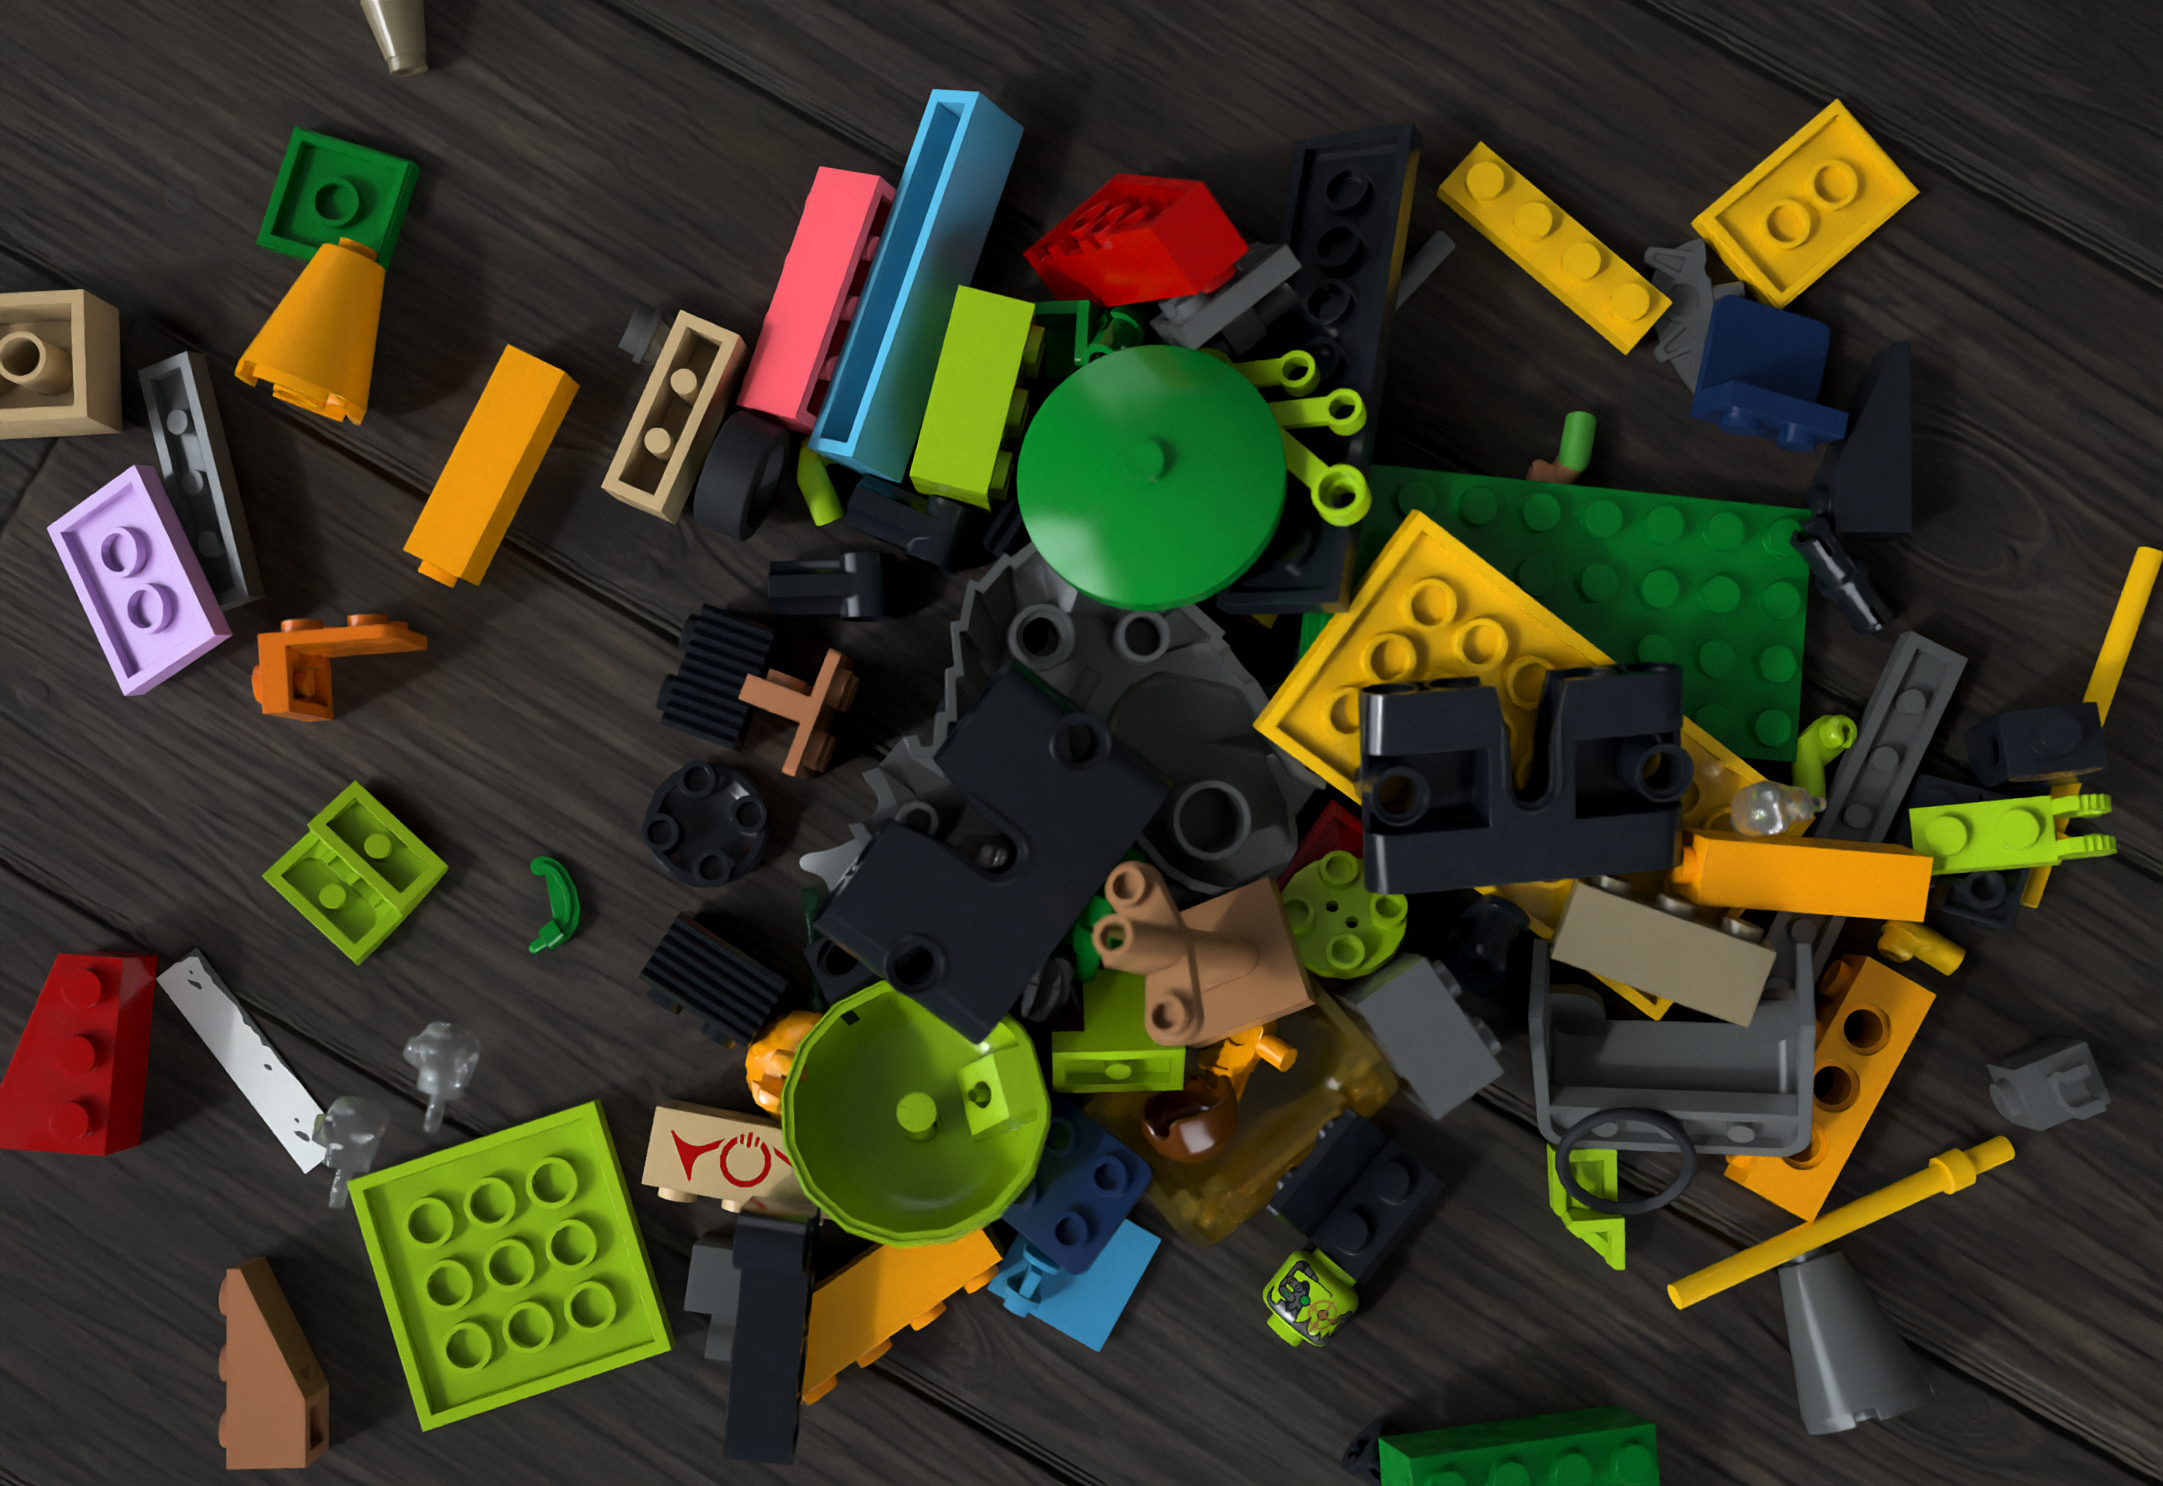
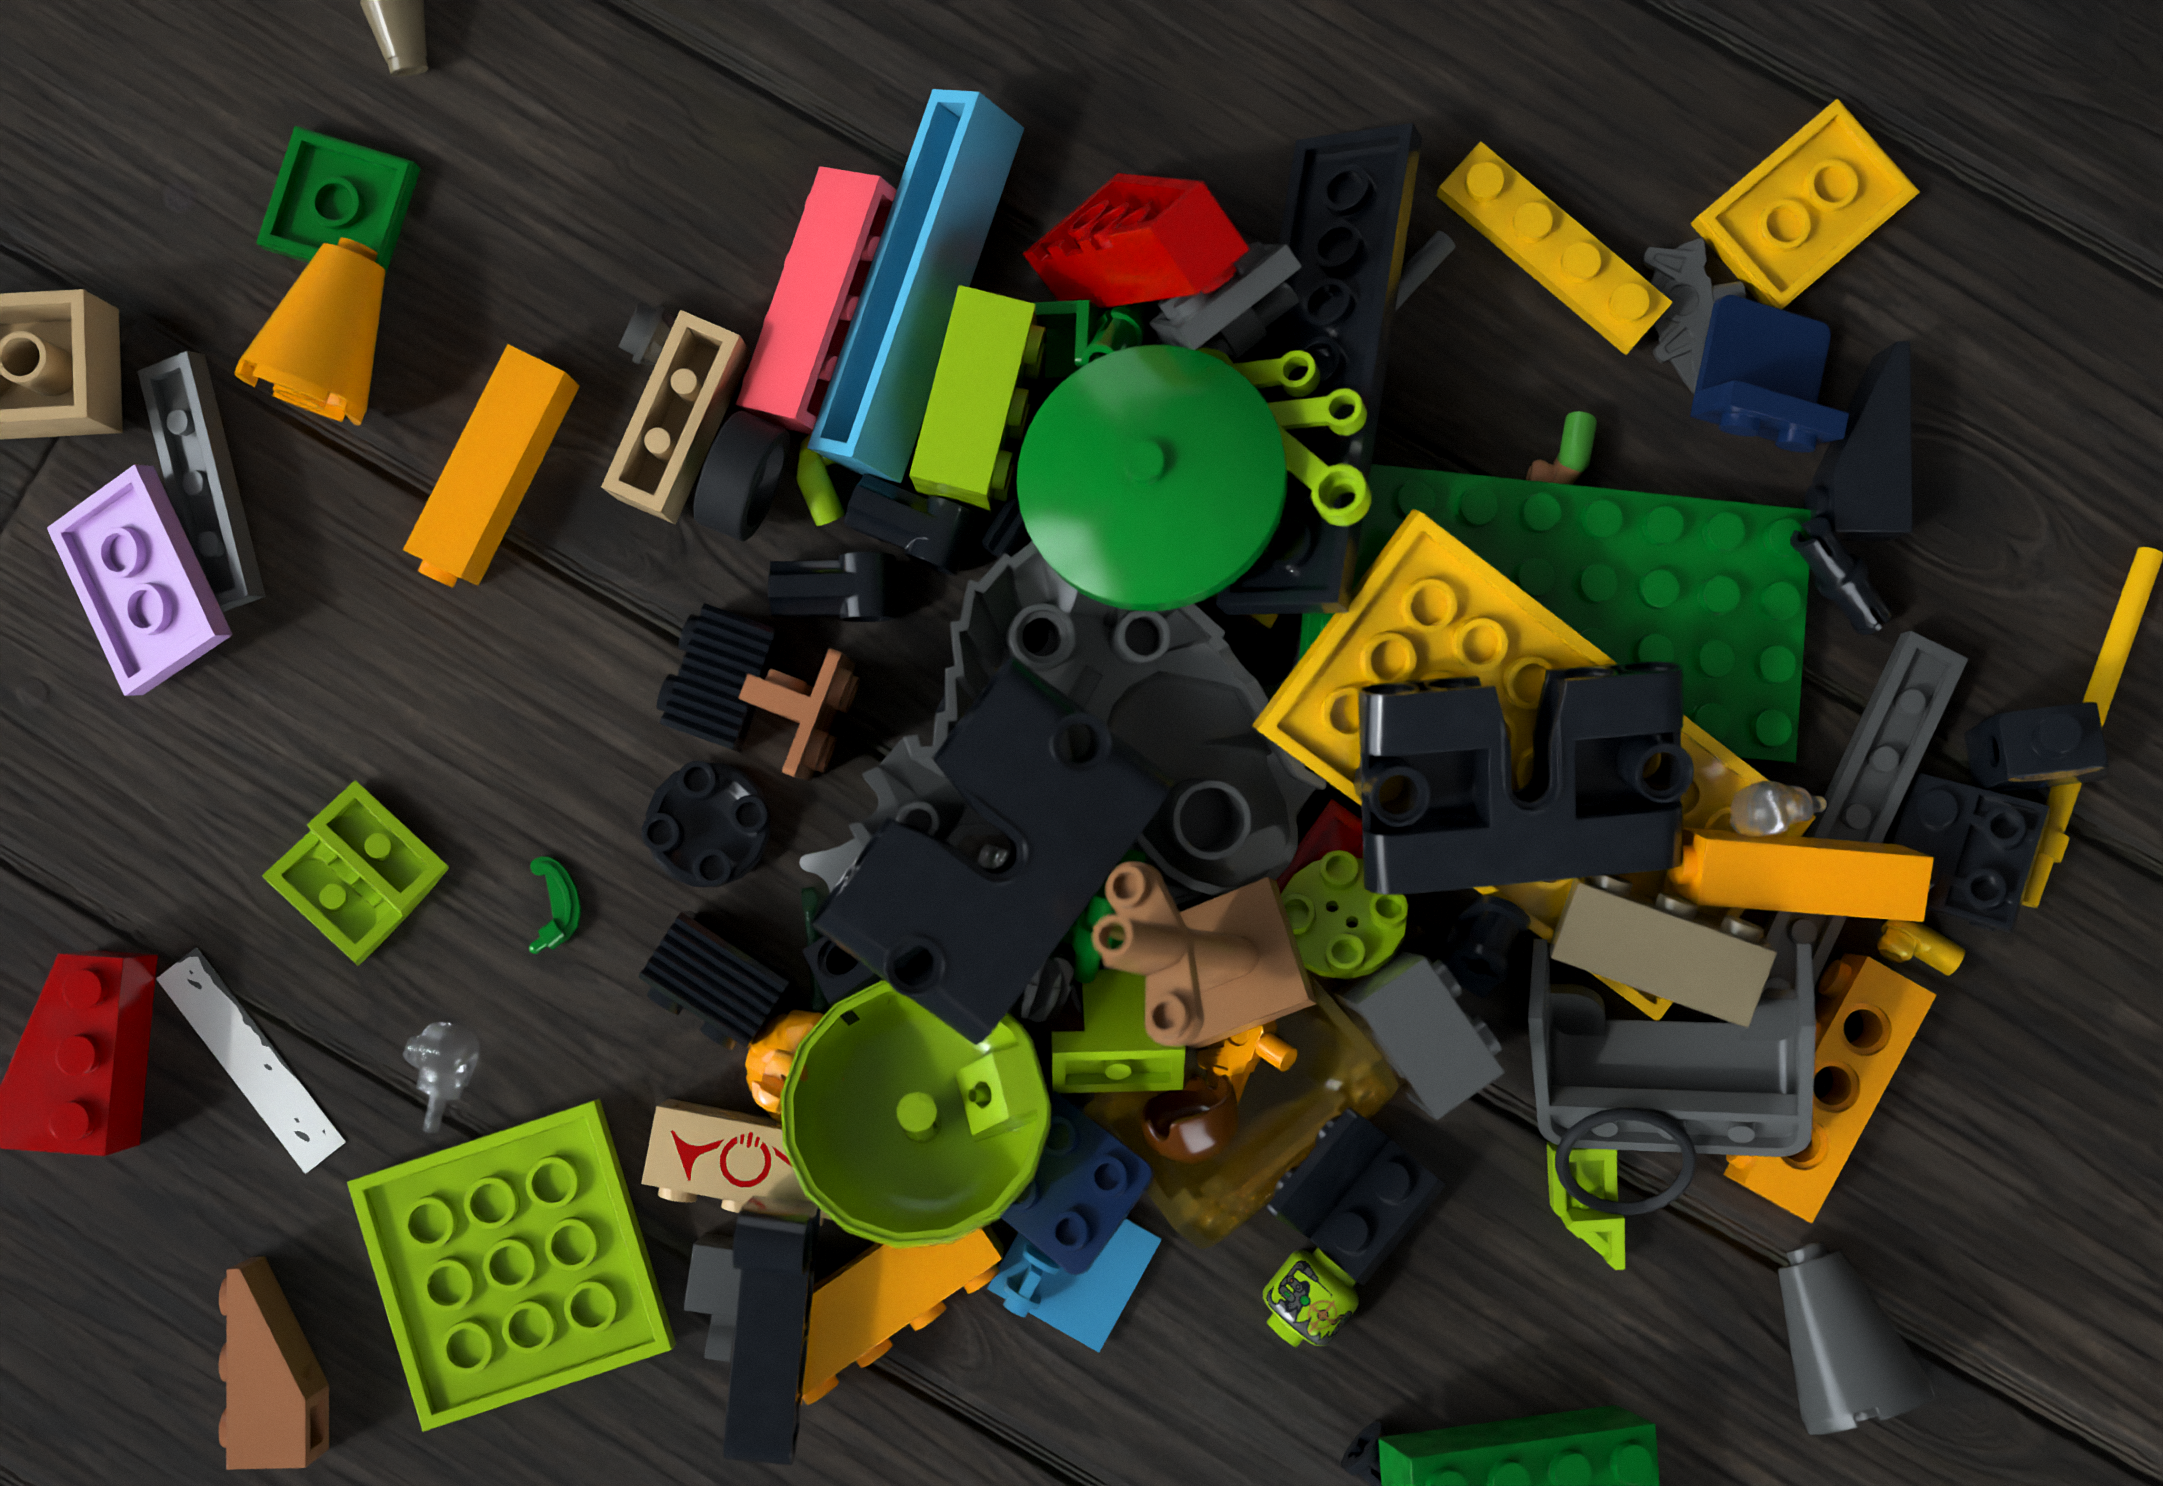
(296, 665): orange bracket -> none
(351, 1137): clear piece -> none
(1819, 746): lime arm -> none
(1945, 1173): yellow bar -> none
(2007, 833): lime hinge -> none
(2048, 1084): dark grey brick -> none

